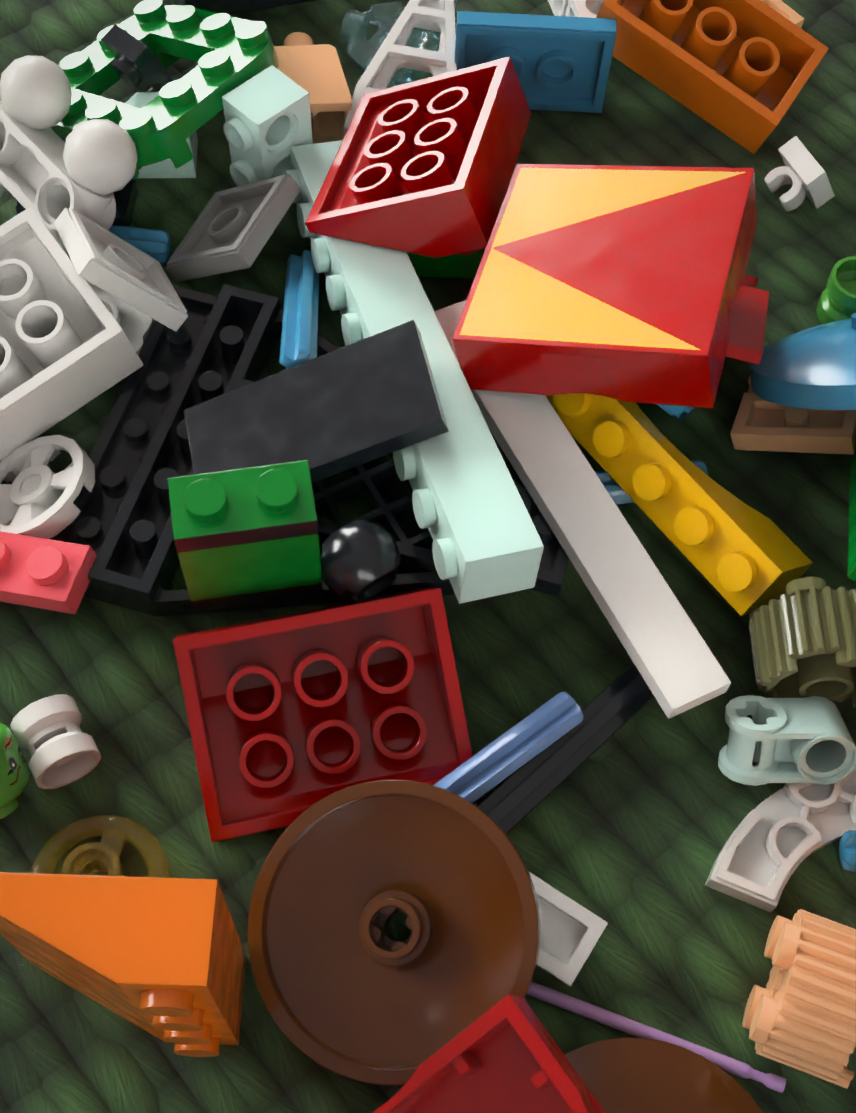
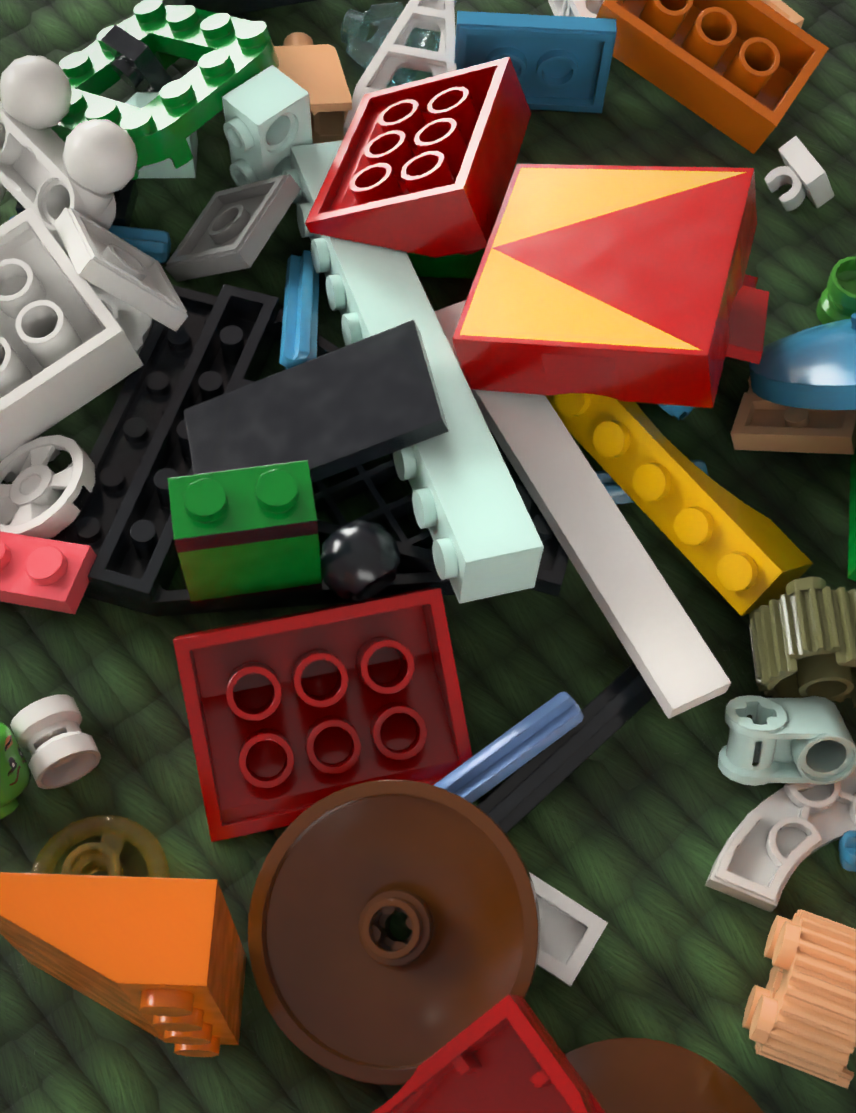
(643, 1031): lavender piece -> none

